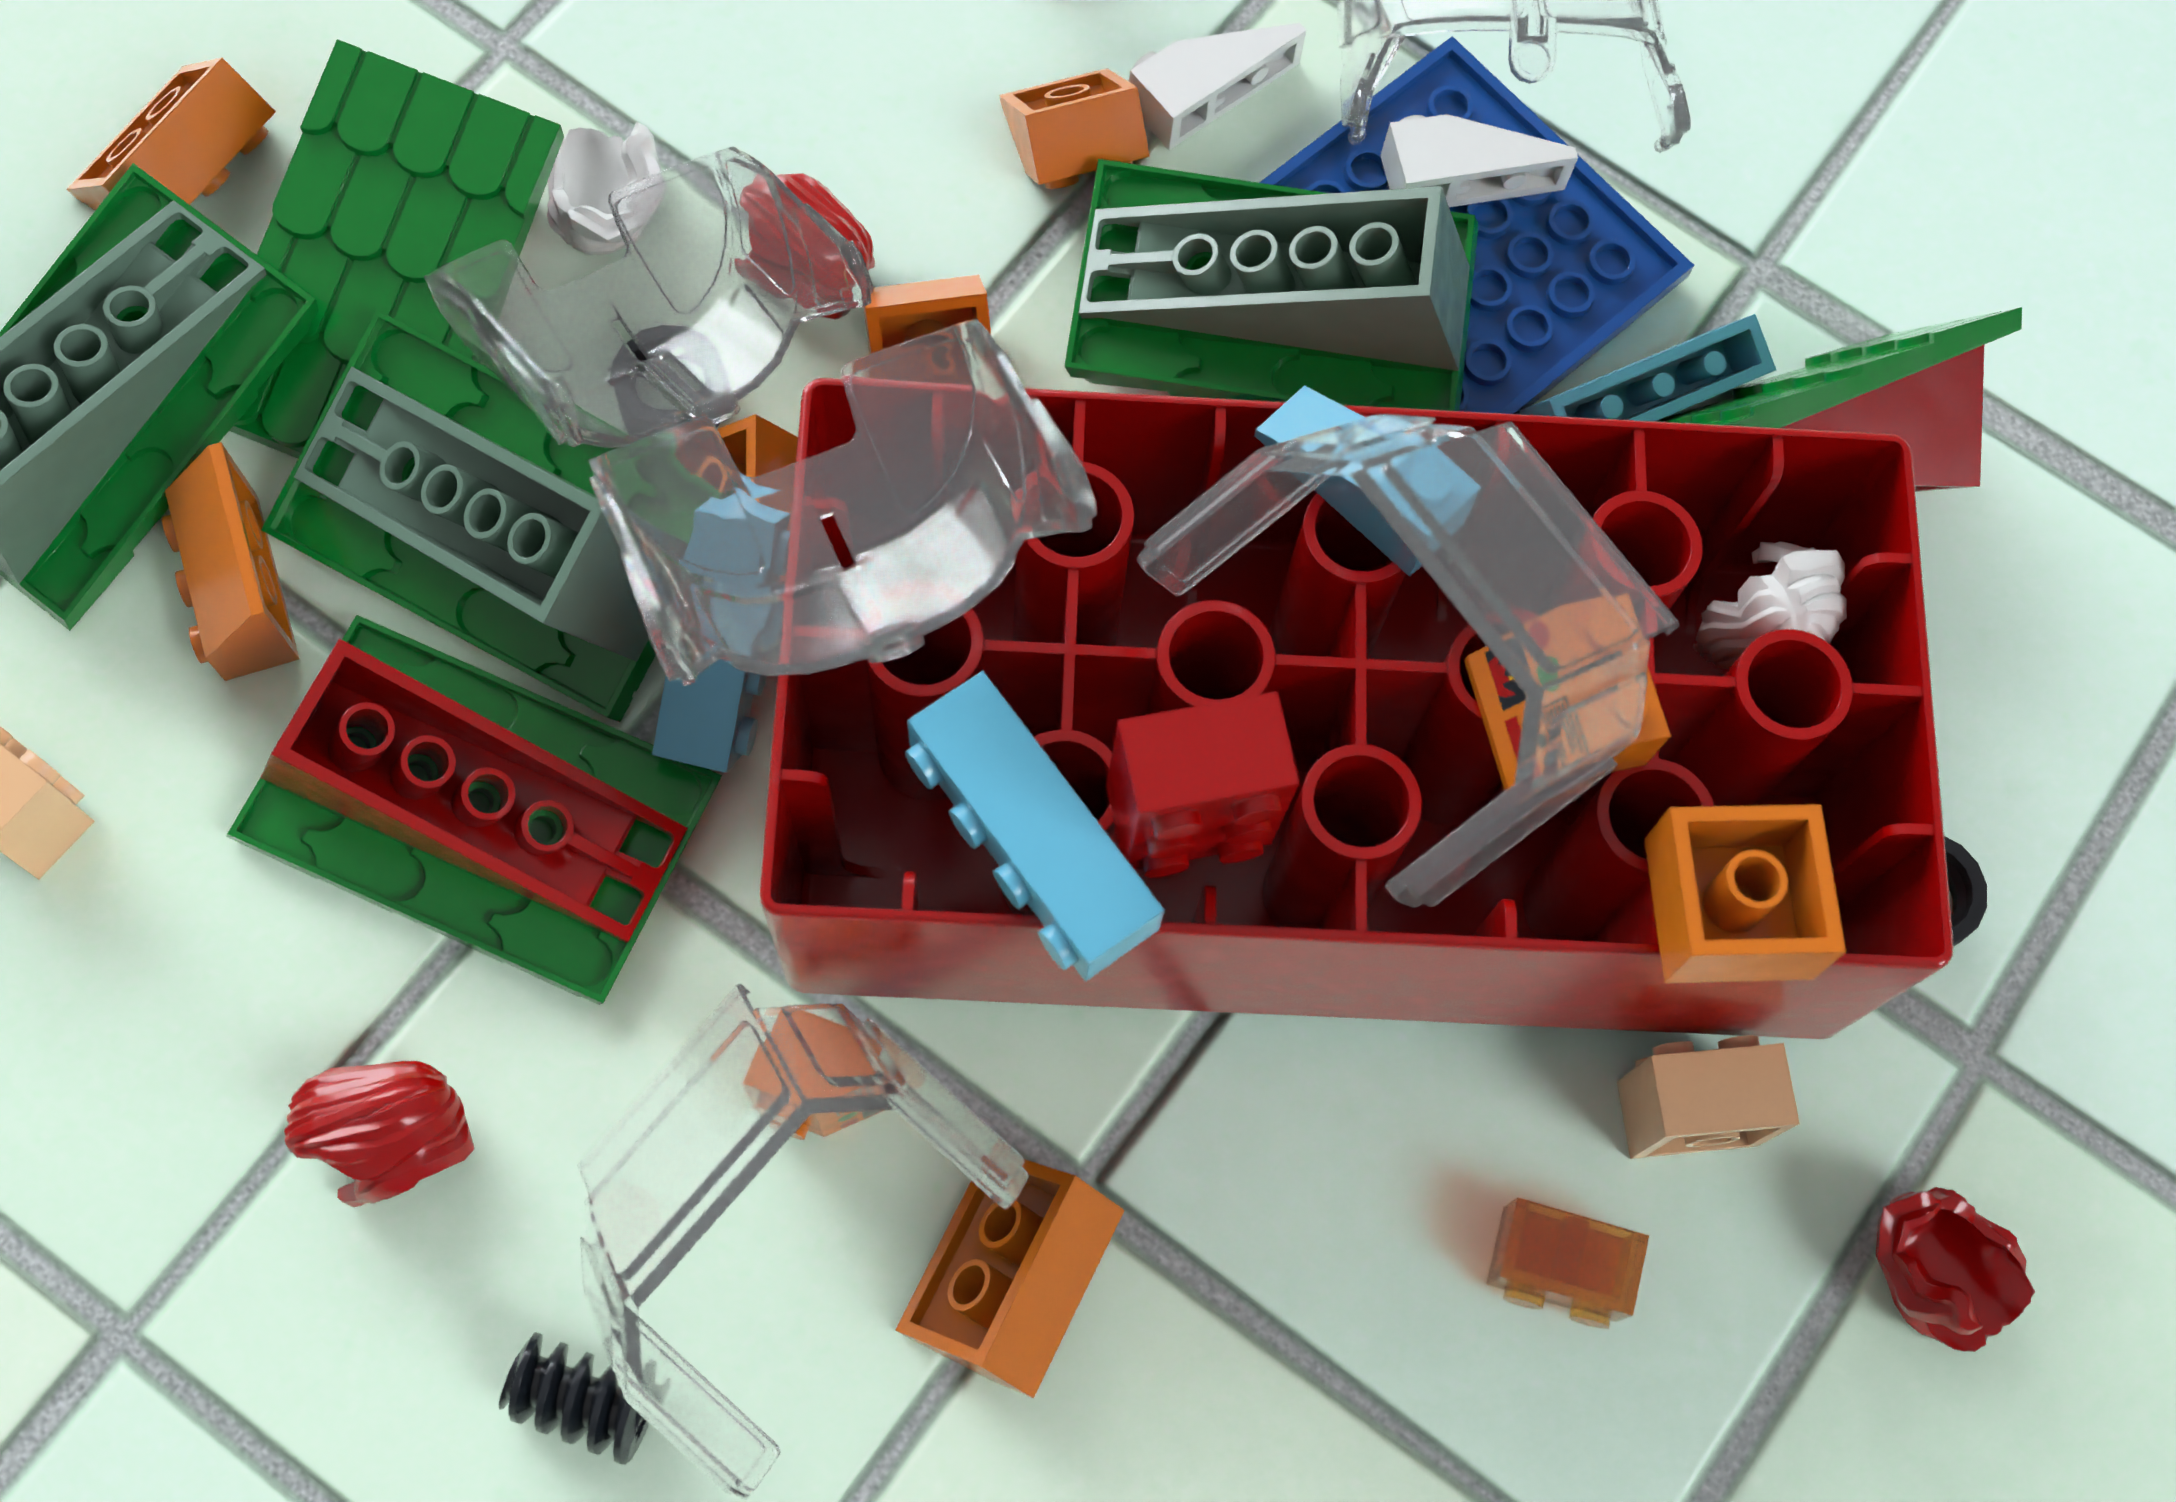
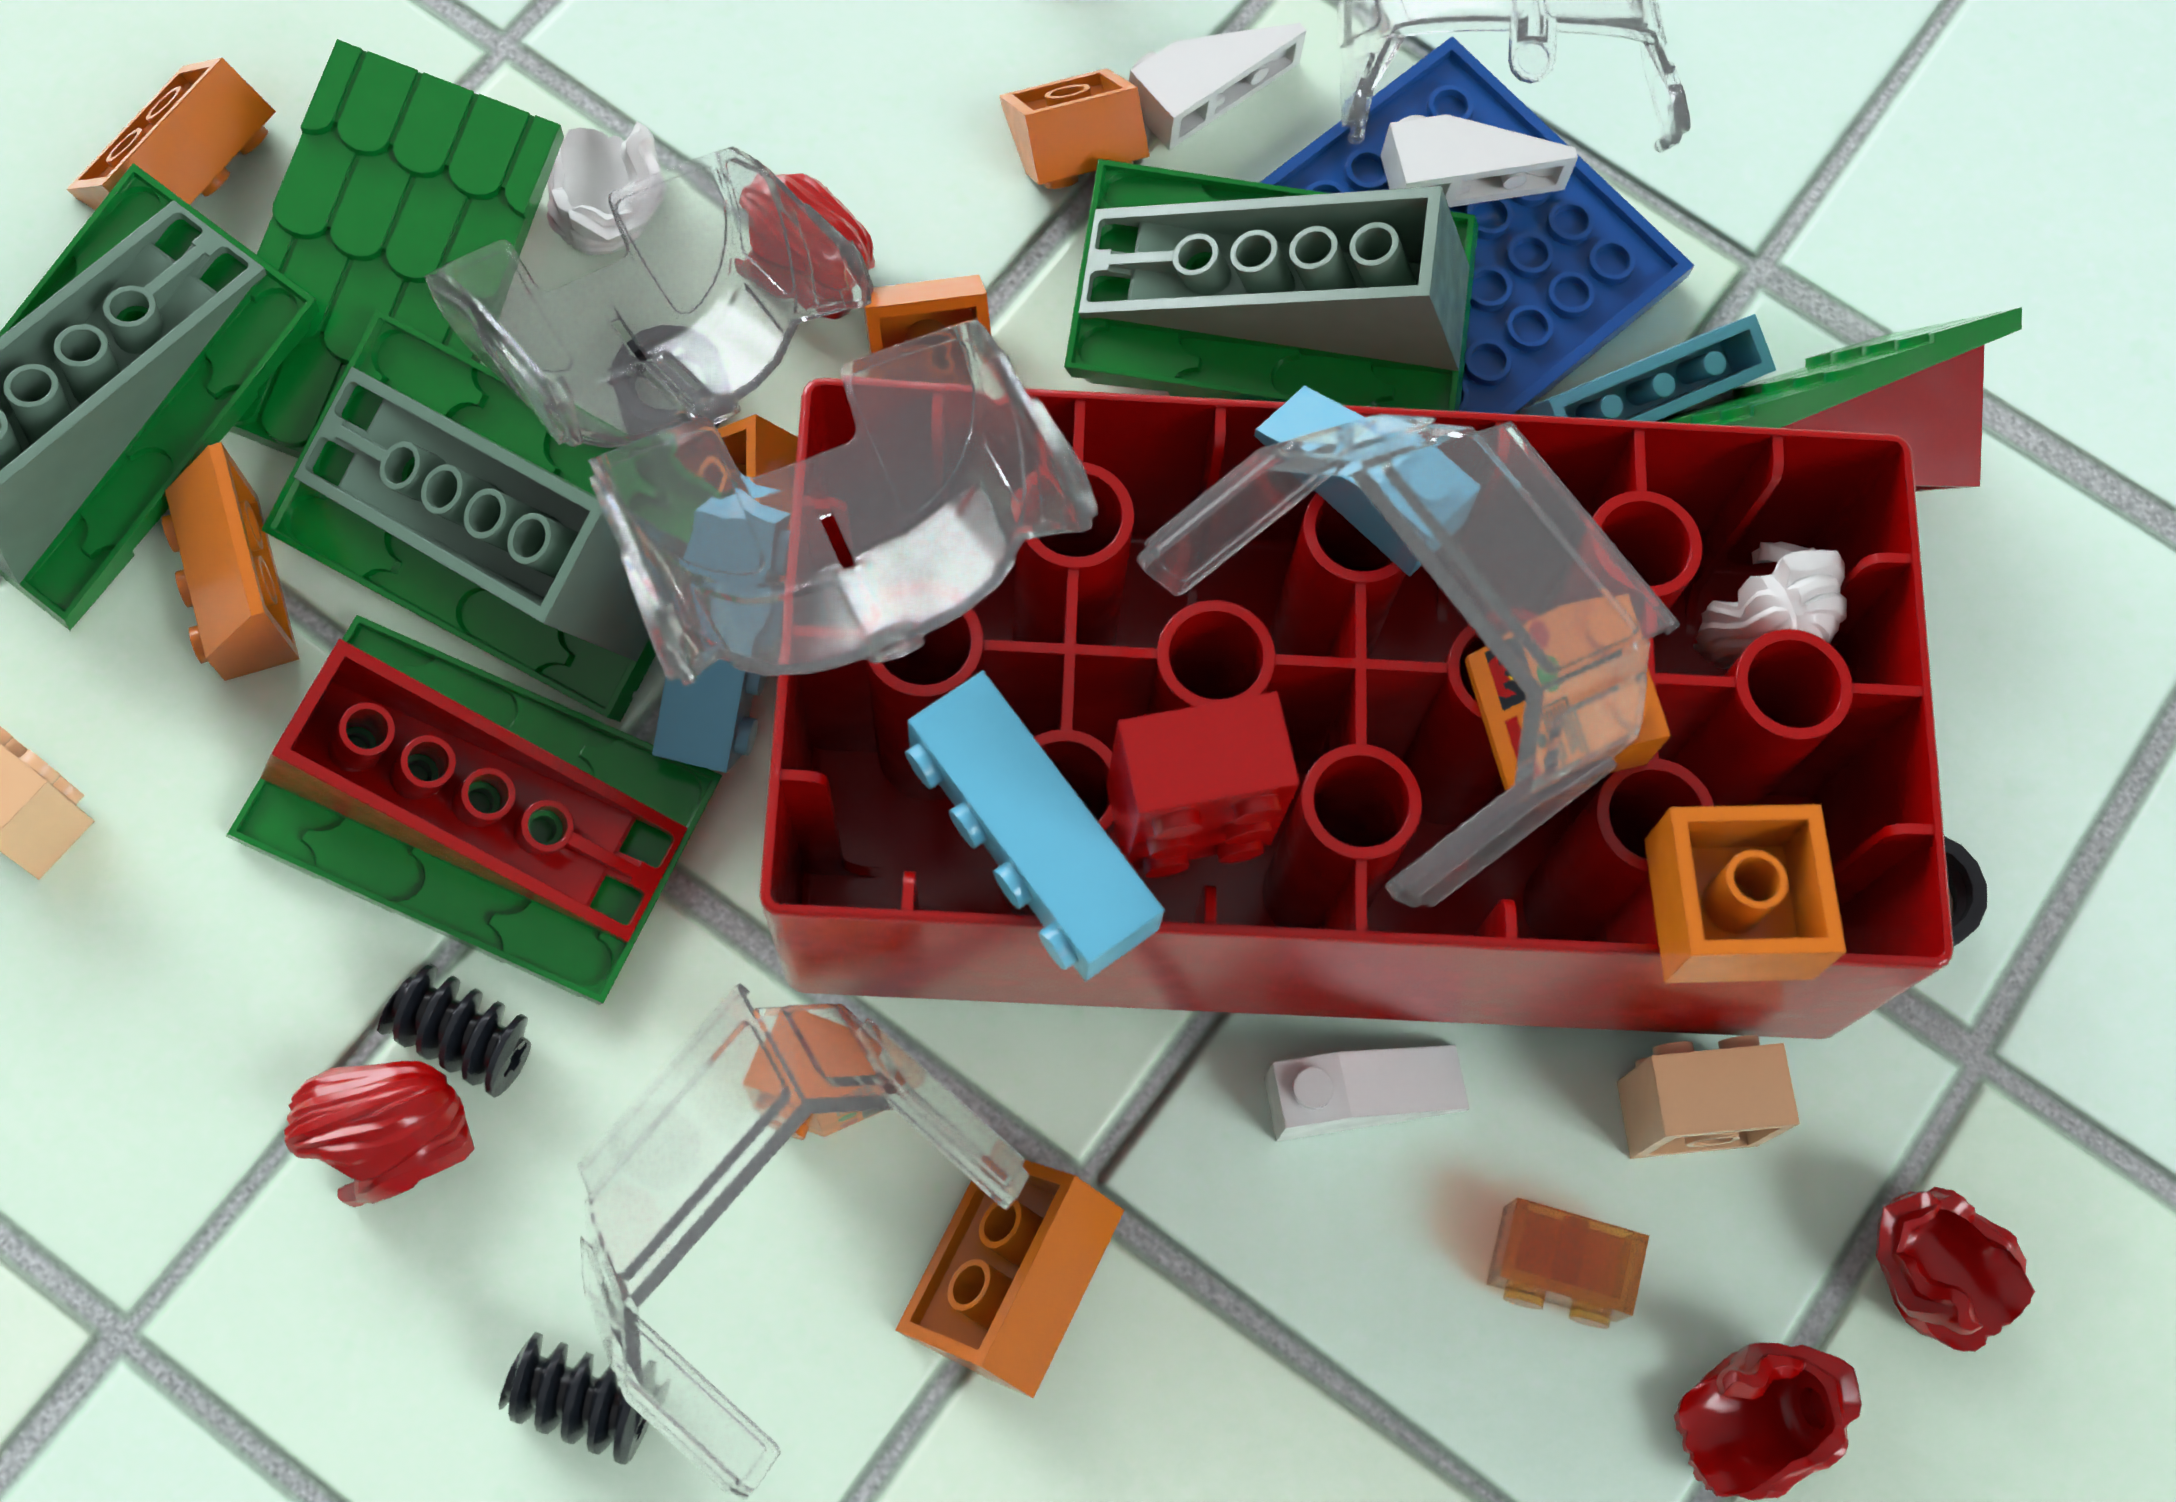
(457, 1031): none -> black piece
(1363, 1089): none -> white slope
(1768, 1419): none -> red hair

